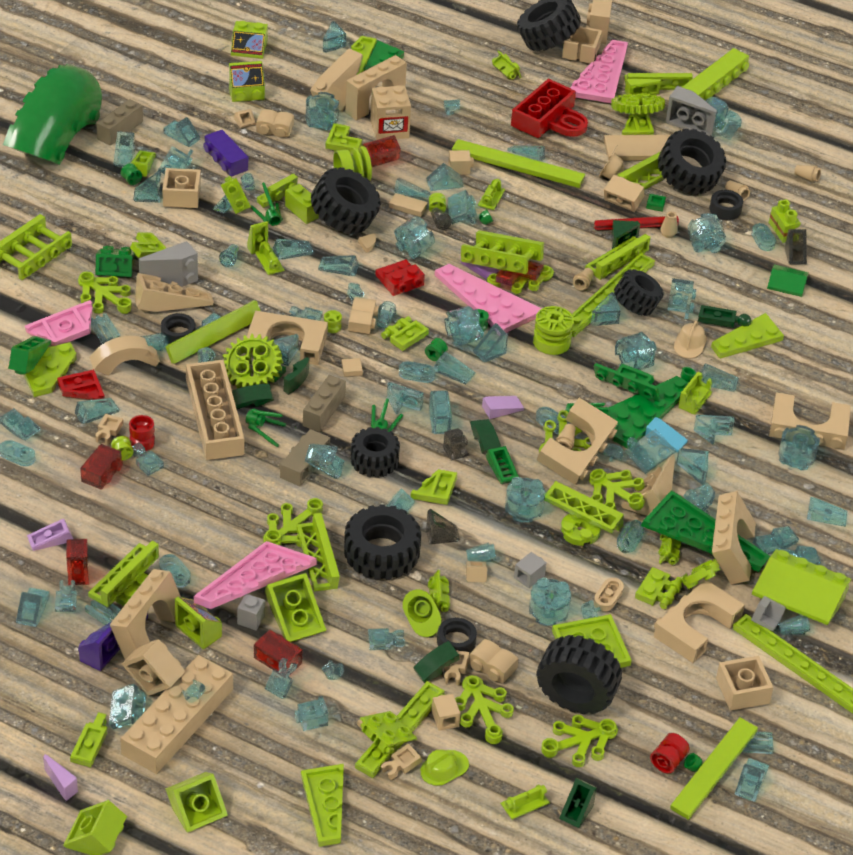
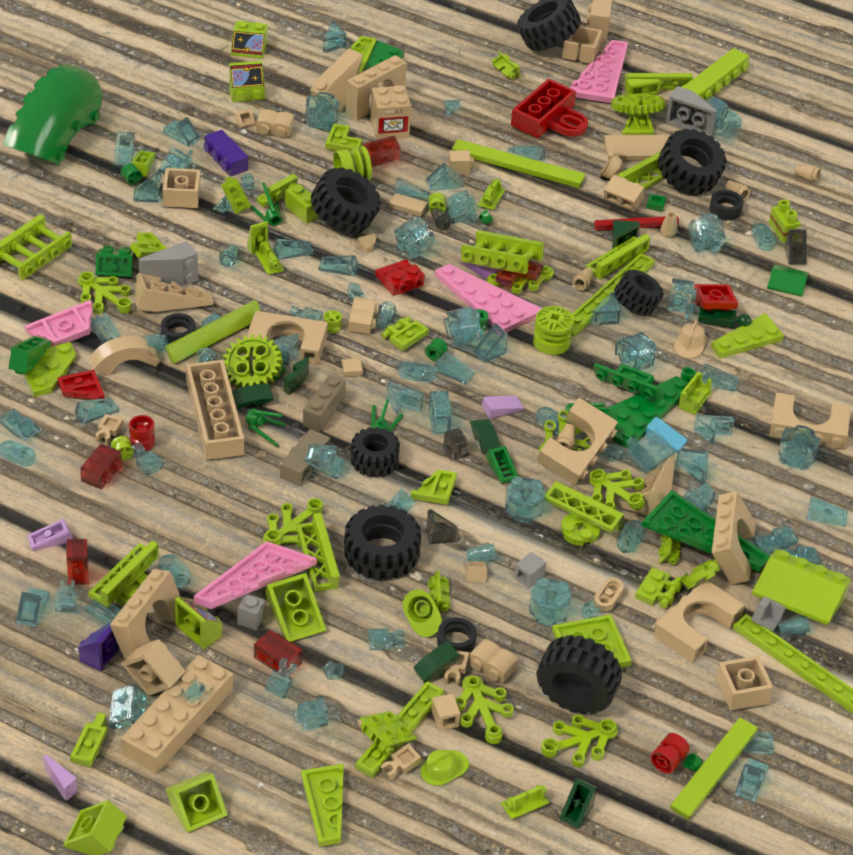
(121, 119): dark tan brick -> none
(715, 296): none -> red plate

